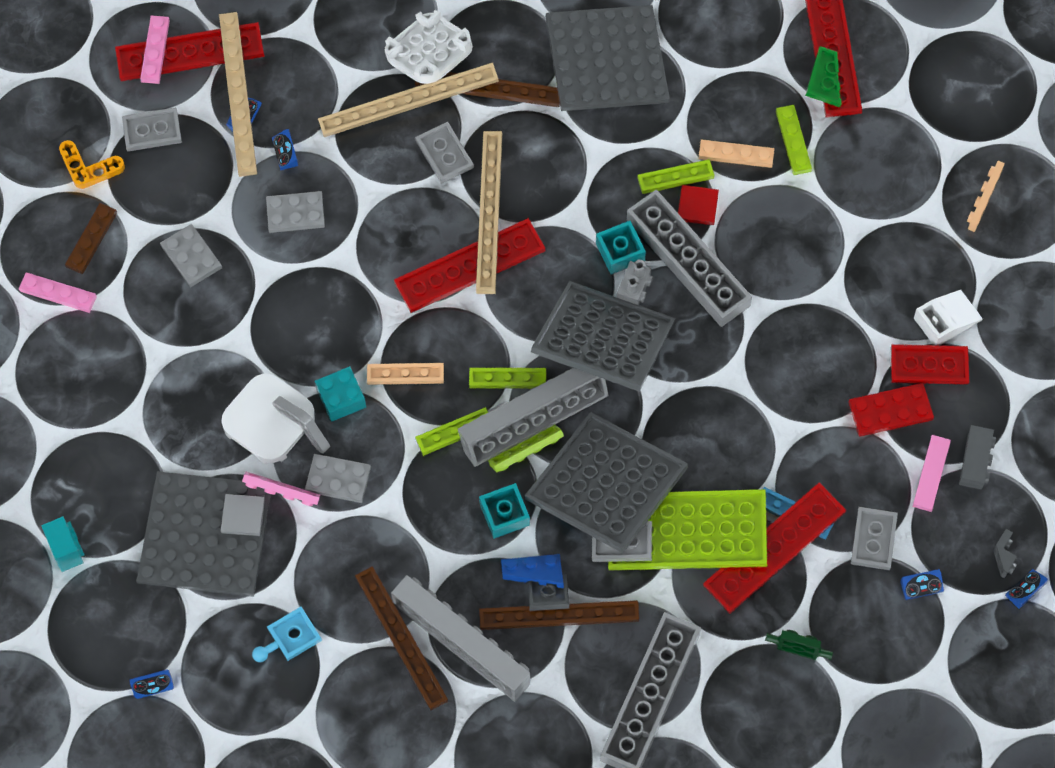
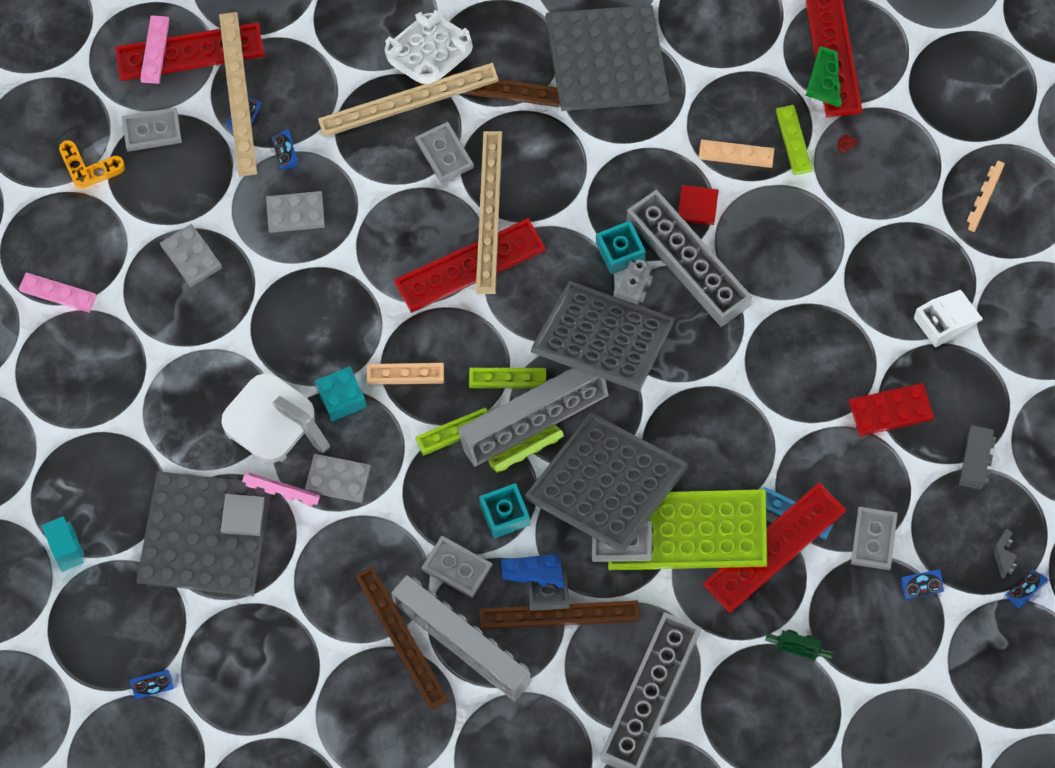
(91, 238): reddish brown plate -> none
(289, 646): medium azure plate -> none
(457, 566): none -> light grey plate
(676, 176): lime plate -> none
(846, 143): none -> clear red plate
(929, 364): red plate -> none
(931, 473): bright pink tile -> none

